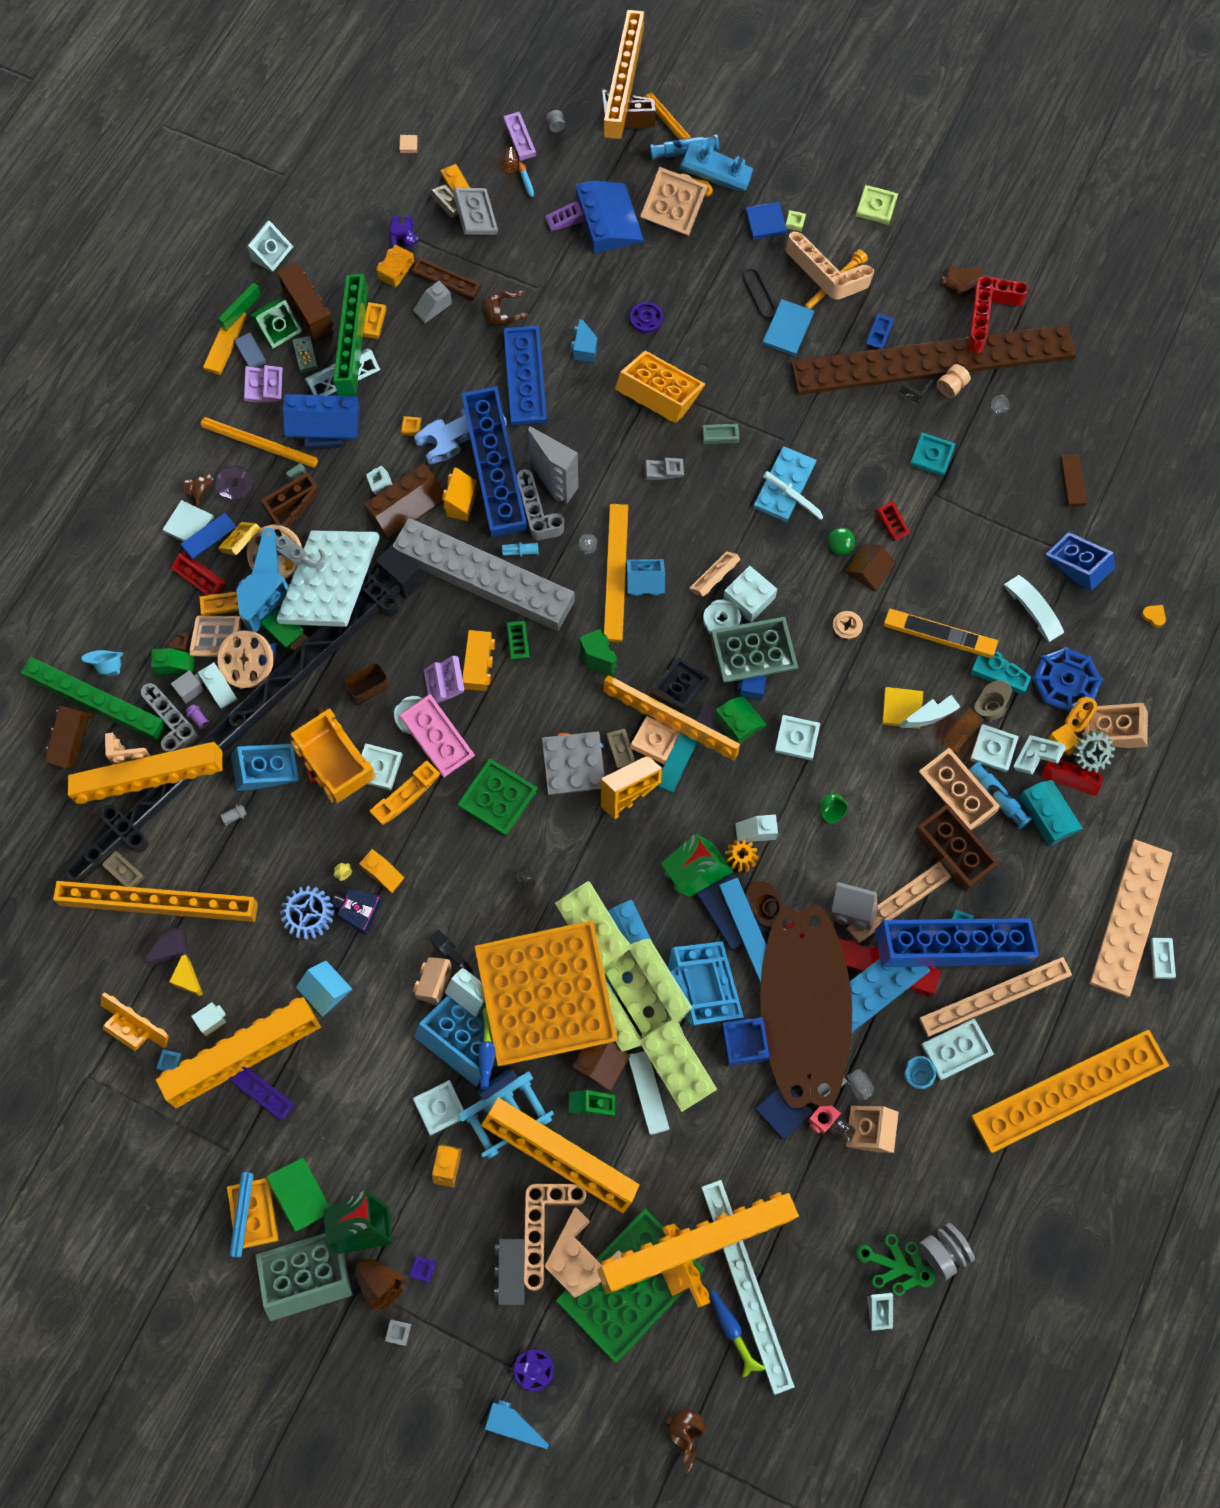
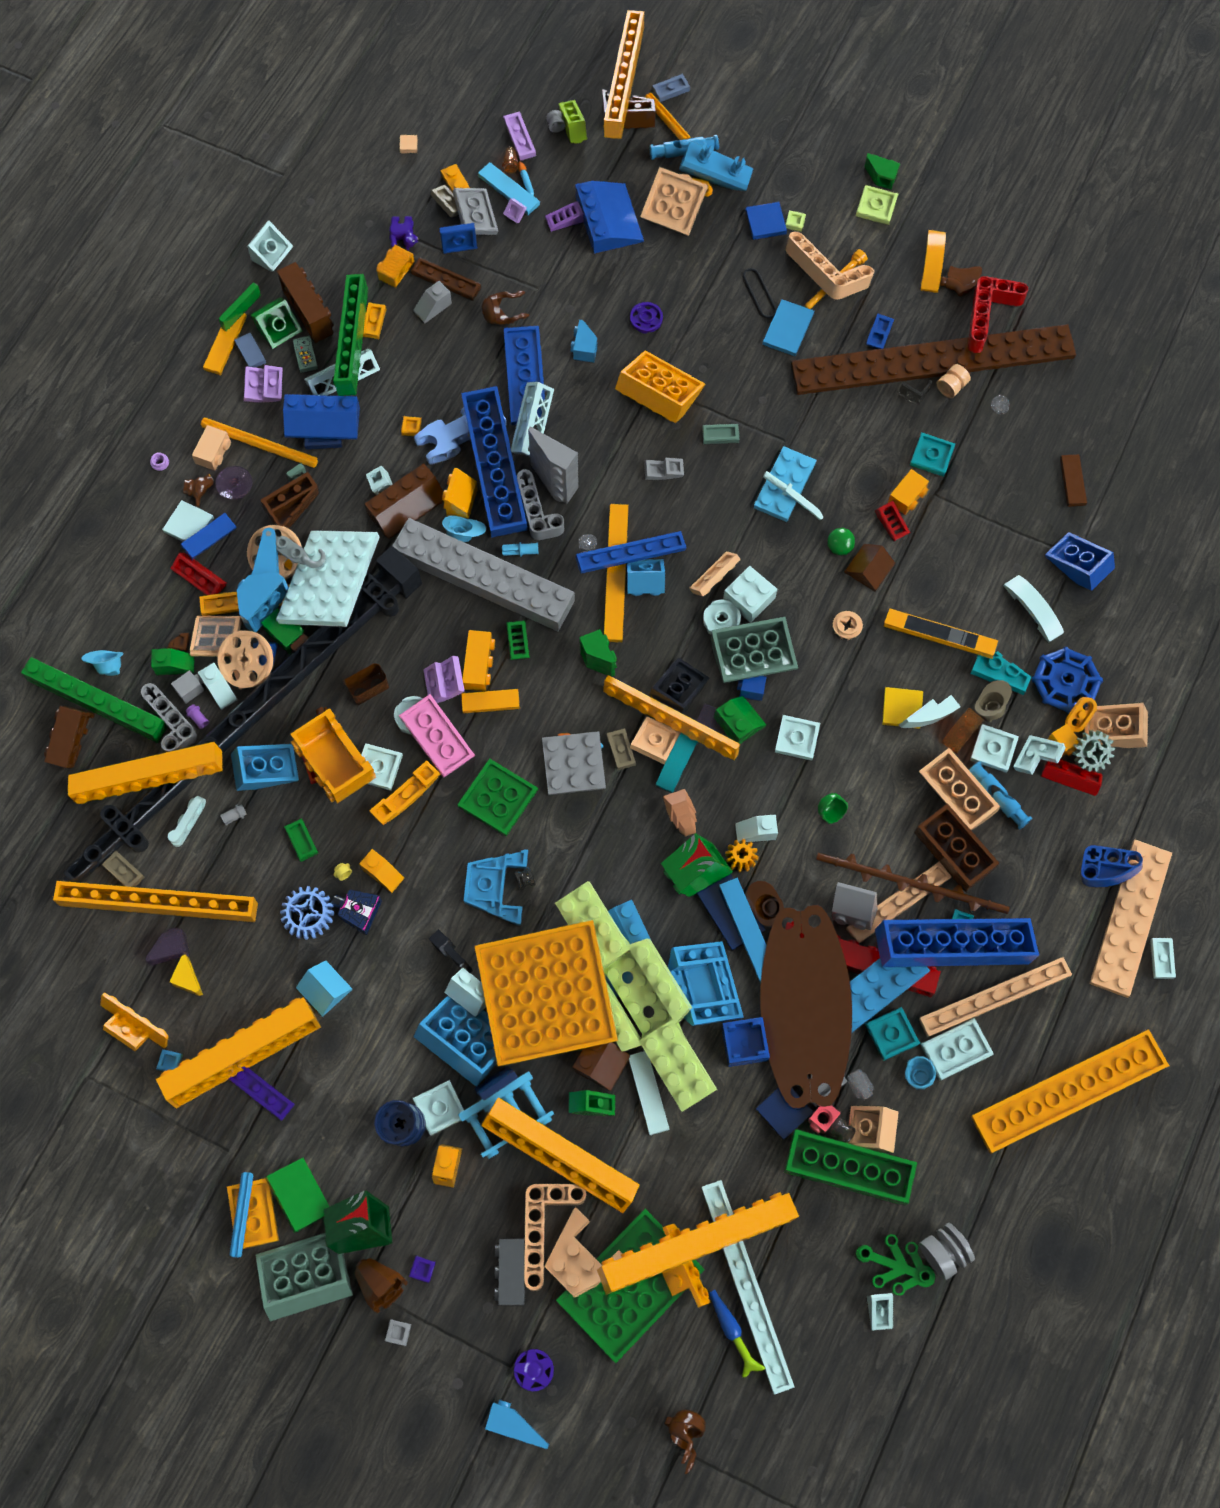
(116, 752): light nougat bracket -> none
(159, 457): none -> lavender plate
(187, 821): none -> light aqua plate
(209, 1018): light aqua brick -> none
(211, 448): none -> light nougat brick
(239, 538): yellow tile -> none
(301, 840): none -> green tile
(390, 1118): none -> dark blue wheel
(433, 980): light nougat slope -> none
(458, 238): none -> blue tile
(463, 528): none -> medium azure piece
(486, 885): none -> dark azure wing
(486, 1053): blue piece -> none
(490, 701): none -> light orange tile
(508, 187): none -> medium azure tile
(515, 210): none -> lavender plate
(528, 415): none -> light aqua fence
(574, 121): none -> lime slope
(627, 784): light orange wedge -> none
(630, 552): none -> blue plate
(671, 88): none -> sand blue plate
(681, 812): none -> nougat connector
(850, 1167): none -> green brick
(882, 170): none -> green slope
(892, 1034): none -> teal plate
(909, 491): none -> light orange brick
(921, 883): none -> reddish brown plant
(933, 261): none -> light orange slope
(1050, 812): teal slope -> none
(1107, 872): none -> blue beam
(1154, 615): light orange tile -> none

